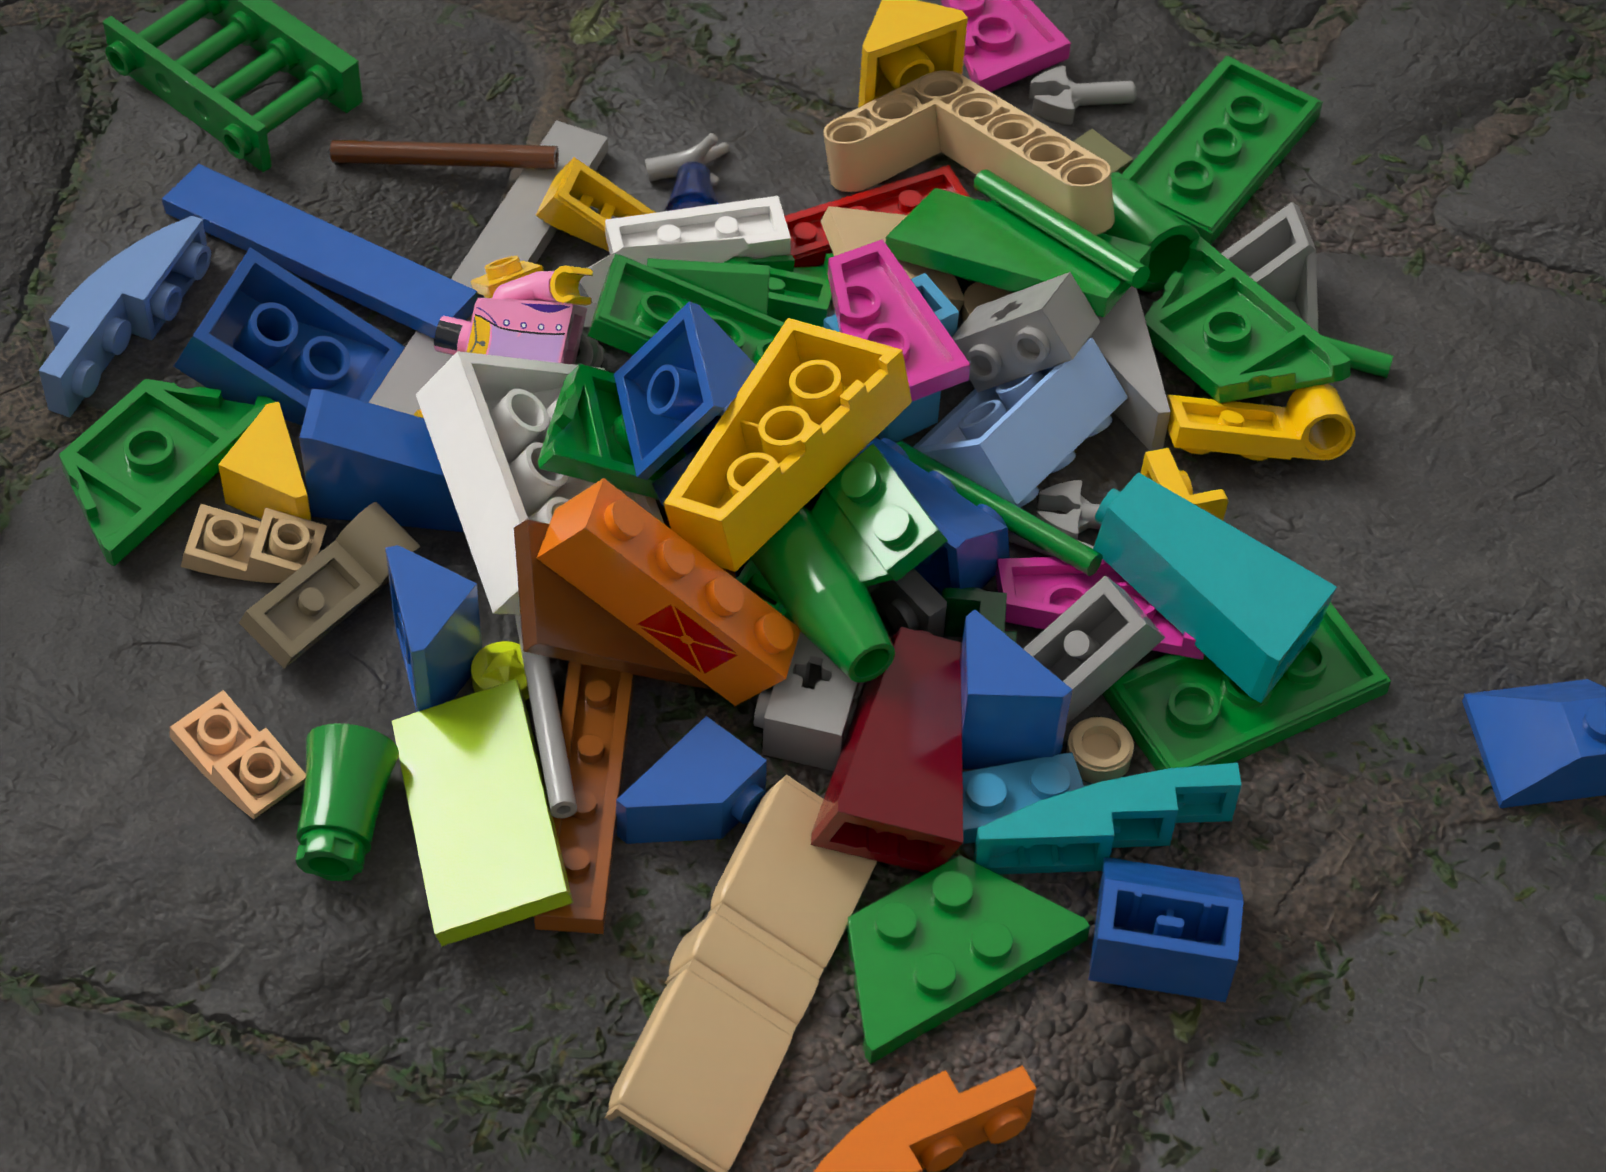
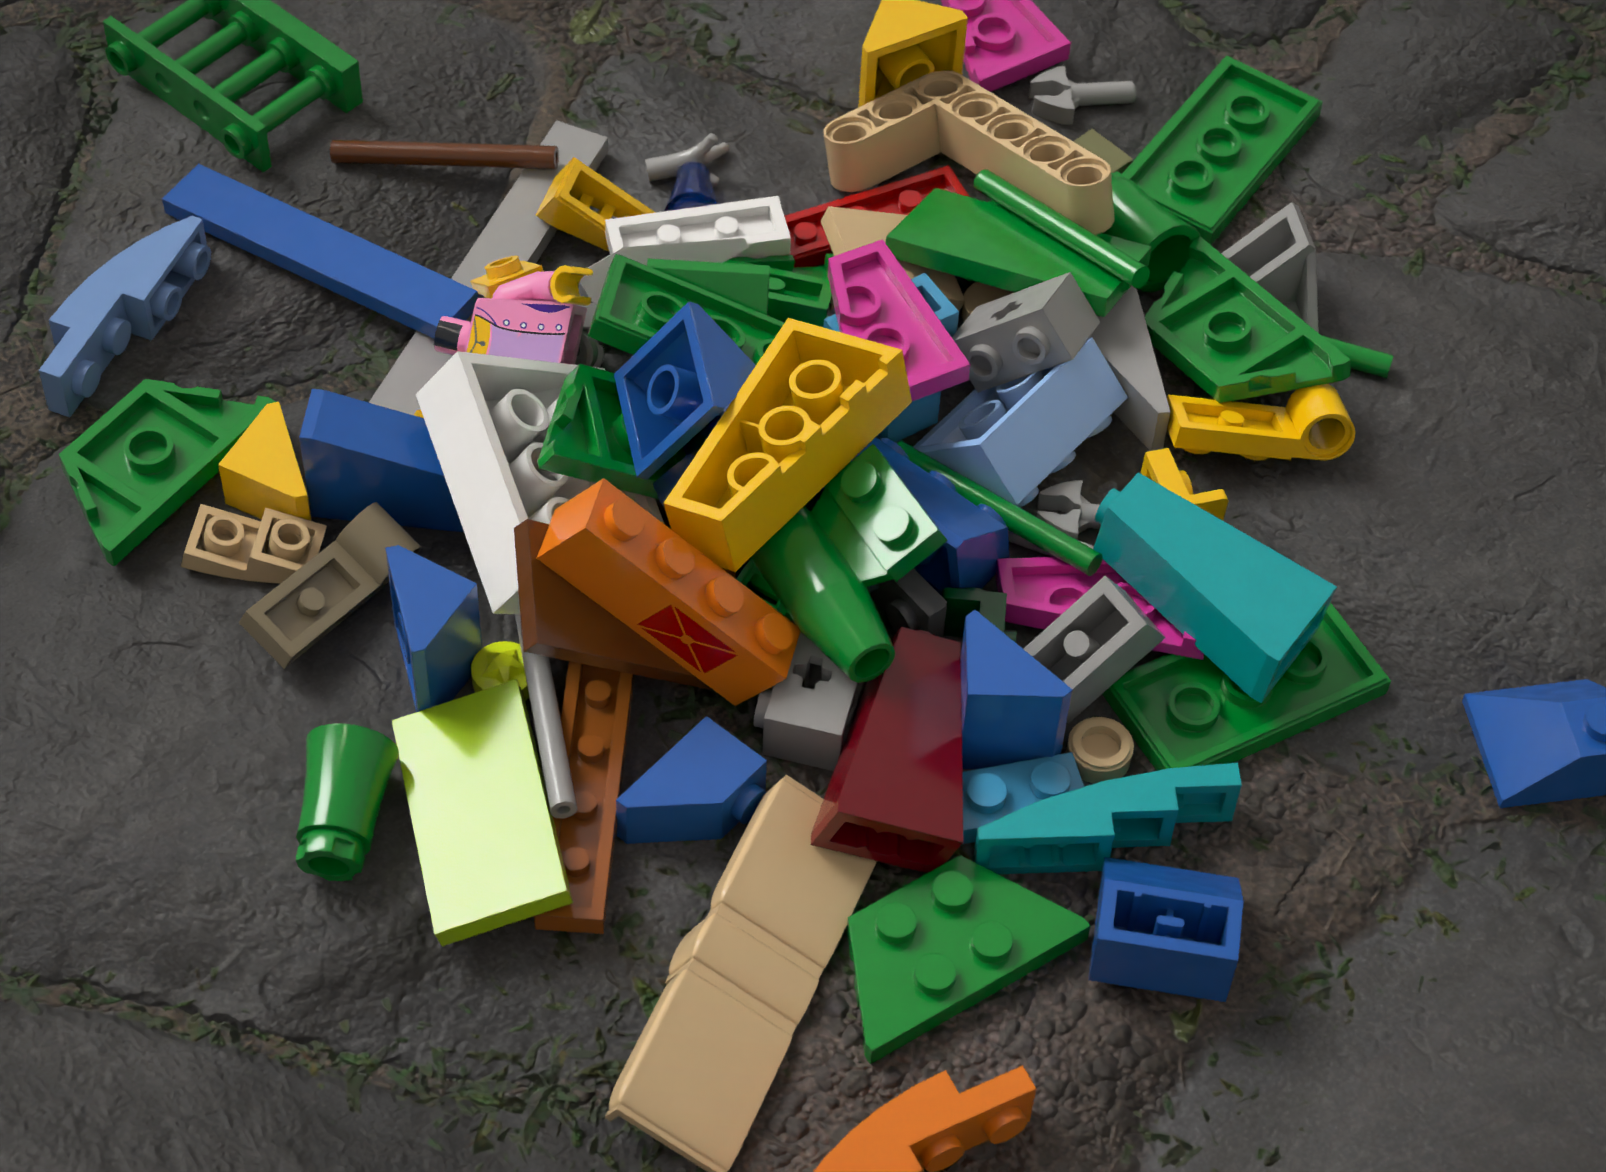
(235, 756): light nougat slope -> none
(282, 341): blue slope -> none

